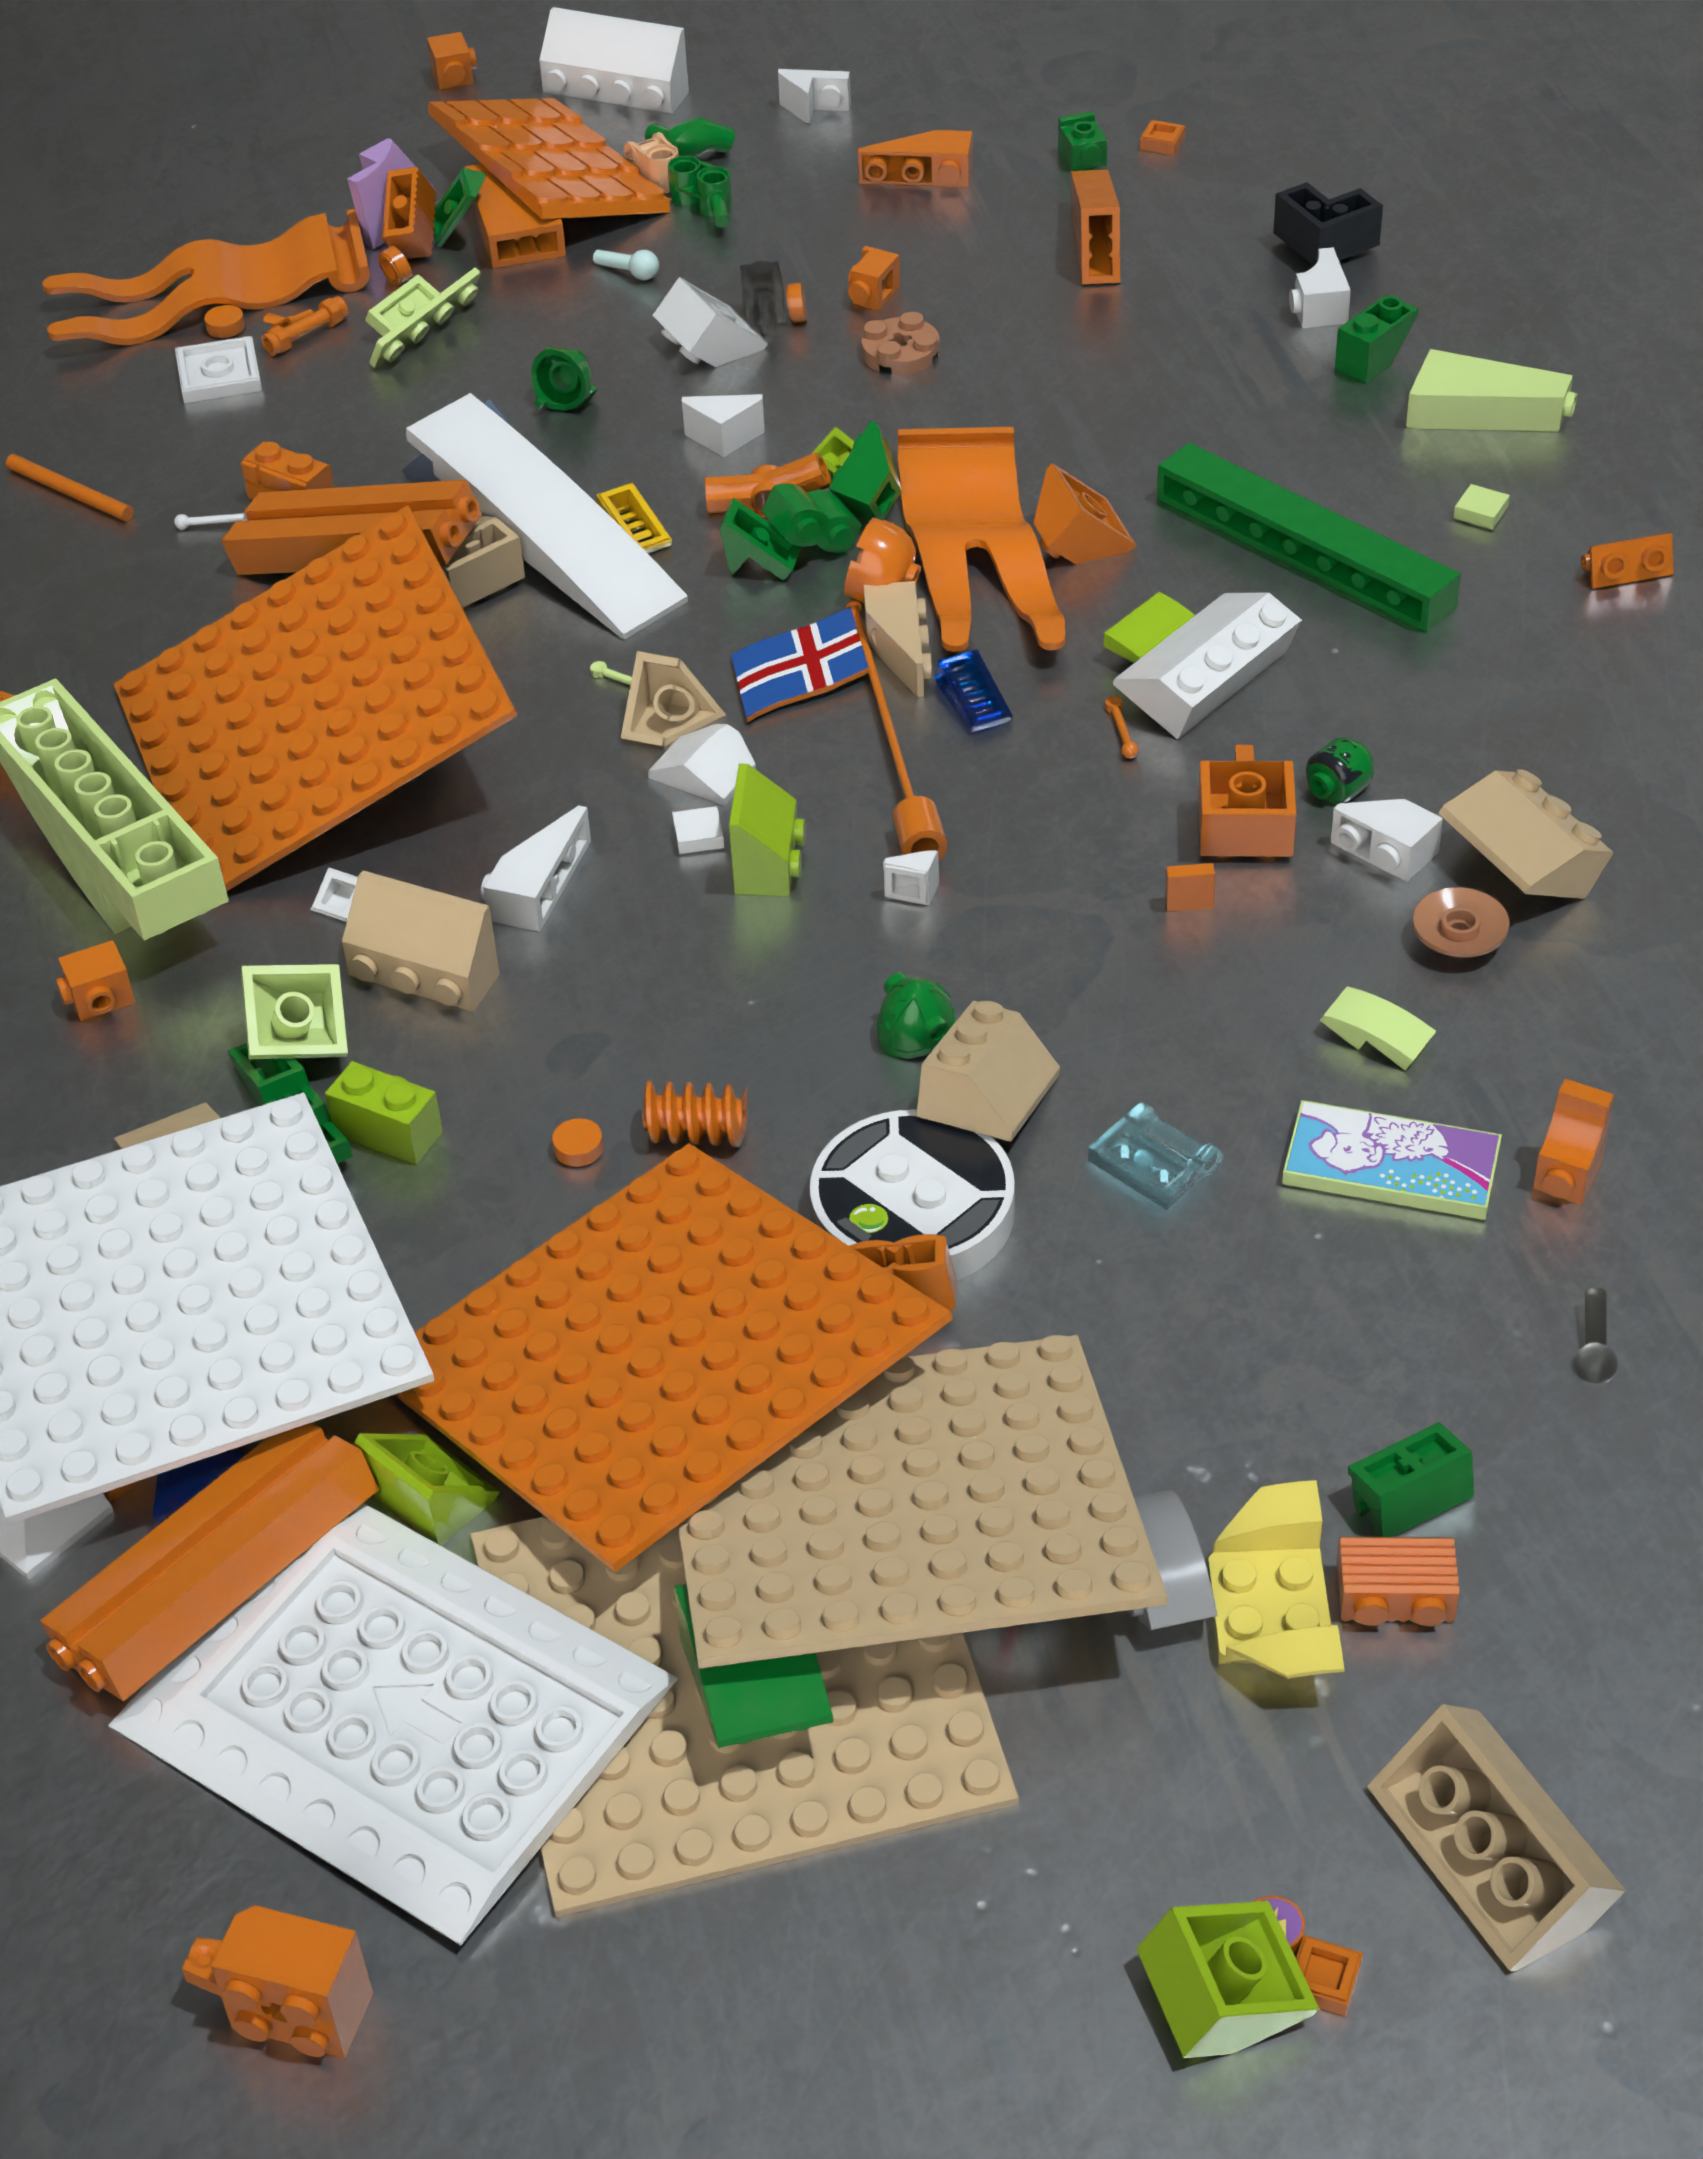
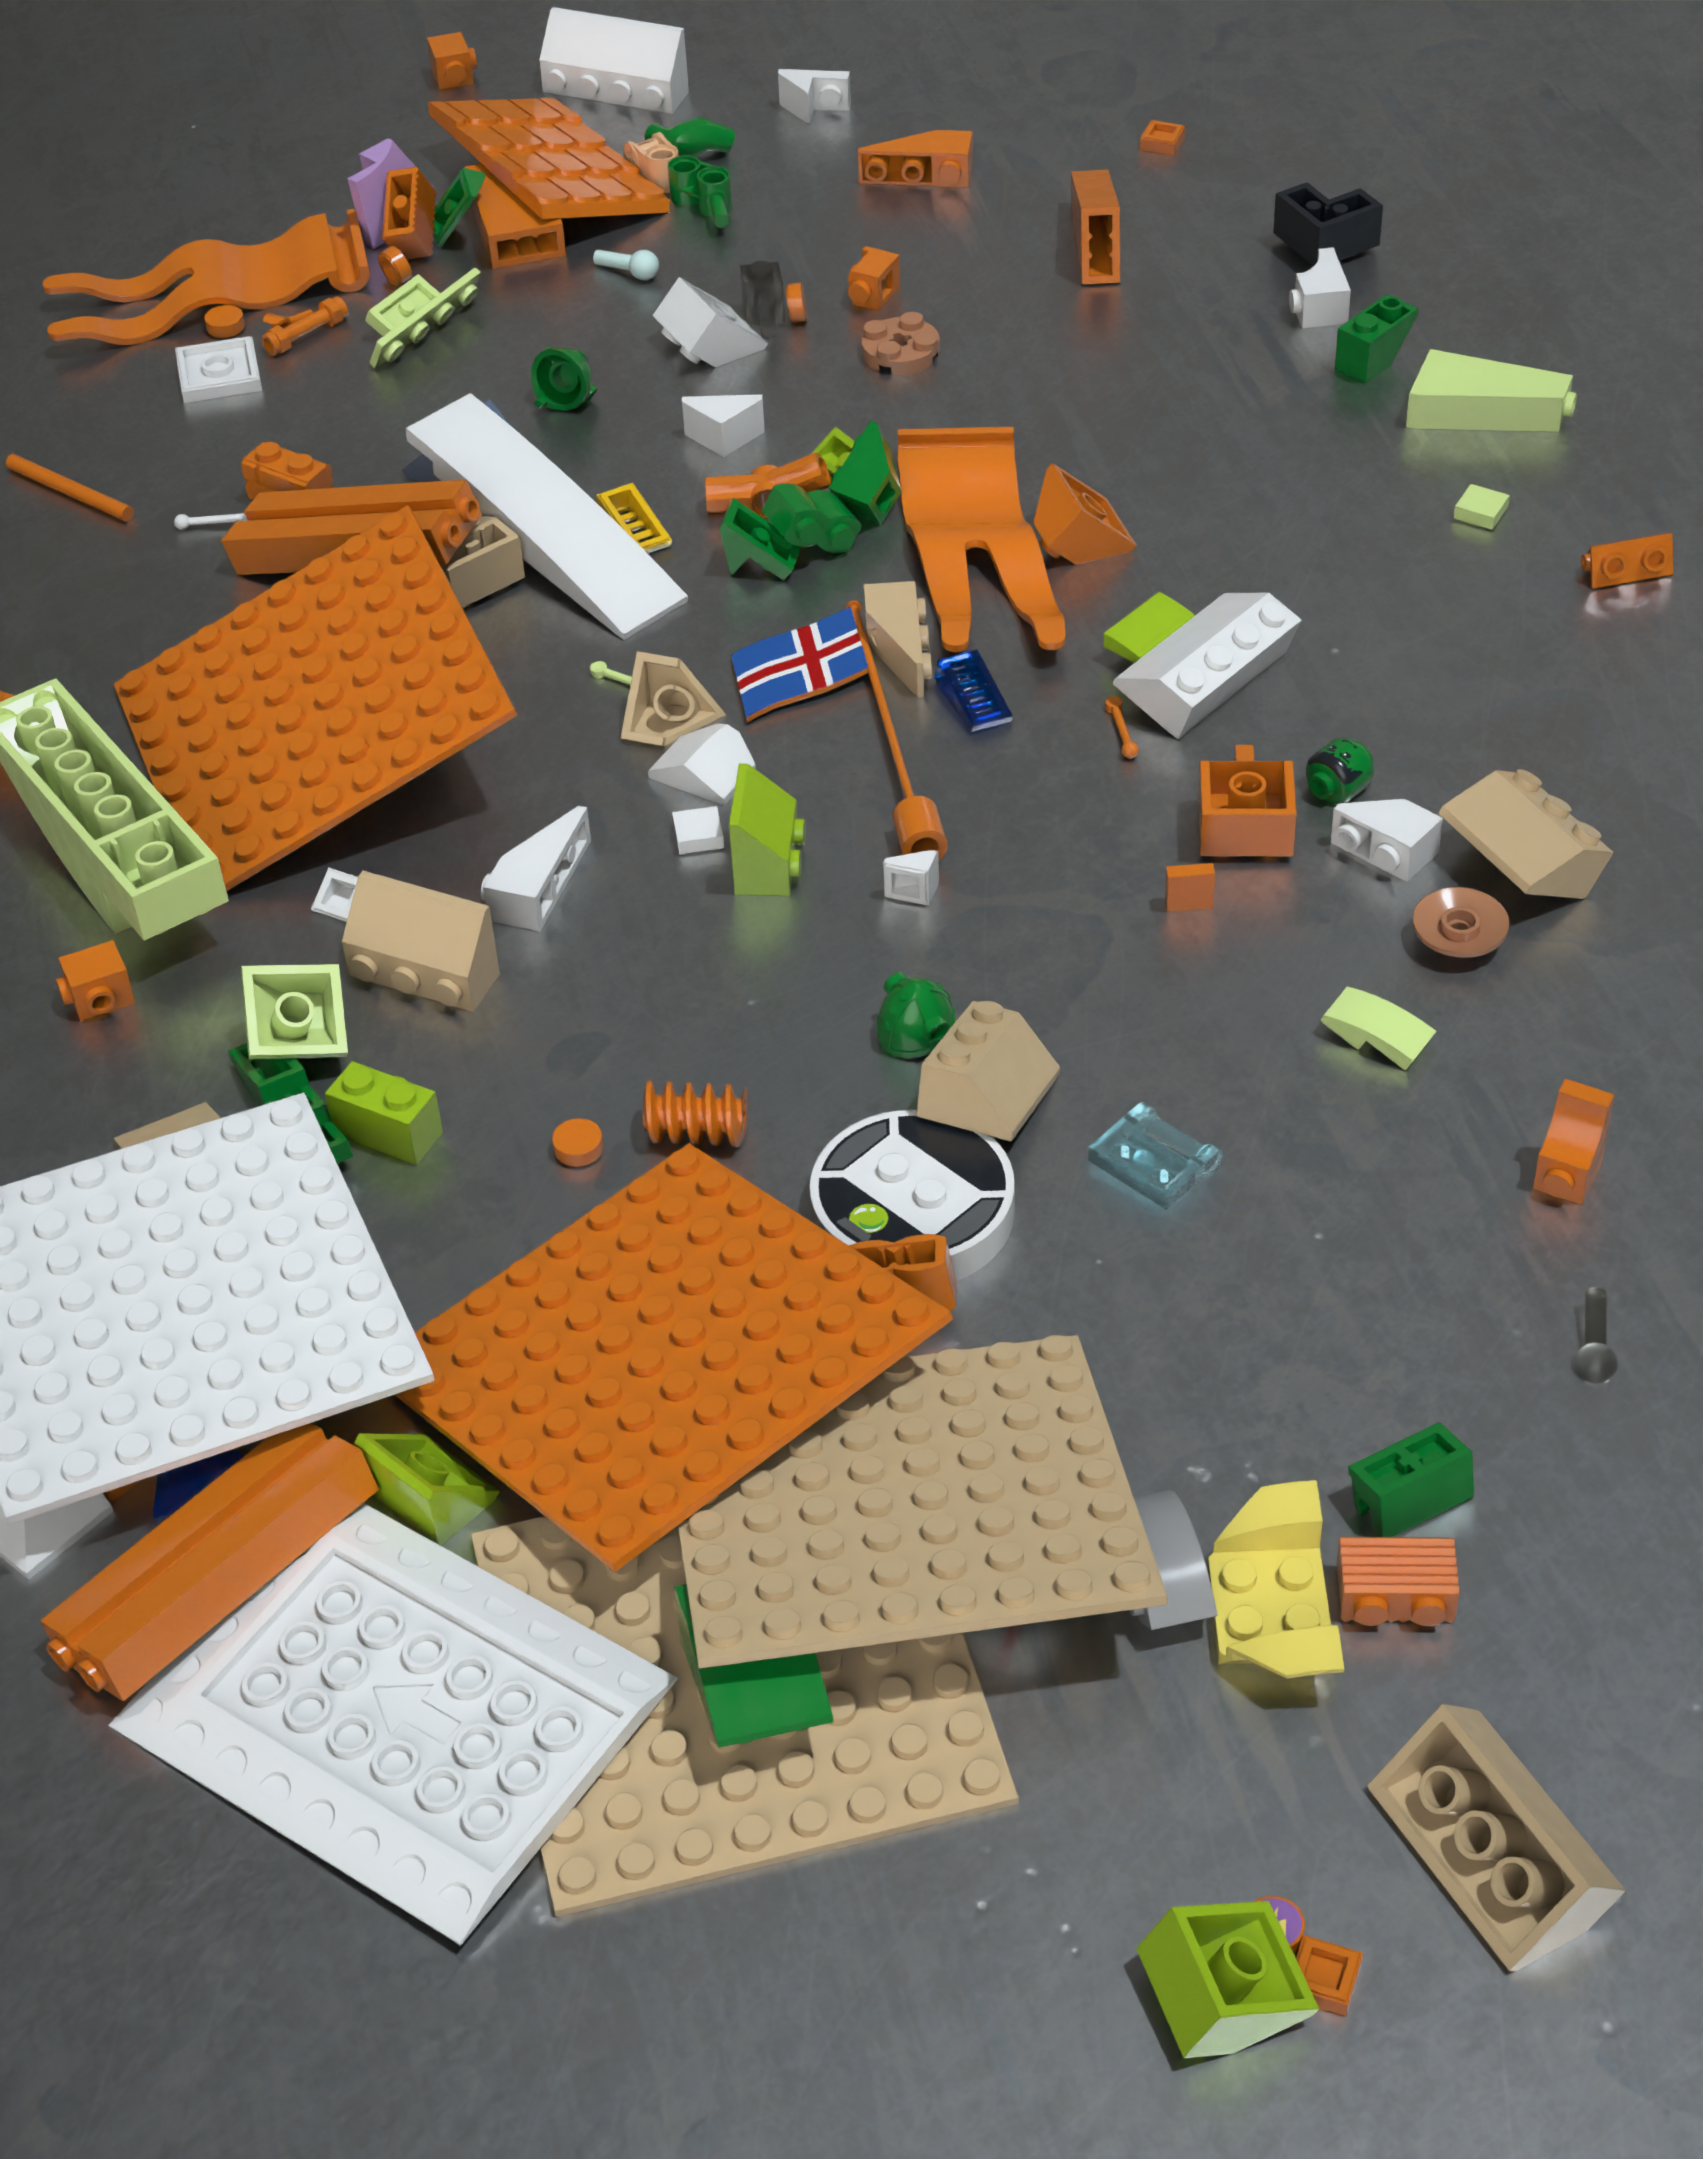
(286, 1979): orange hinge -> none
(884, 558): orange cylinder -> none
(1081, 141): green brick -> none
(1309, 537): green brick -> none
(1392, 1159): tile -> none

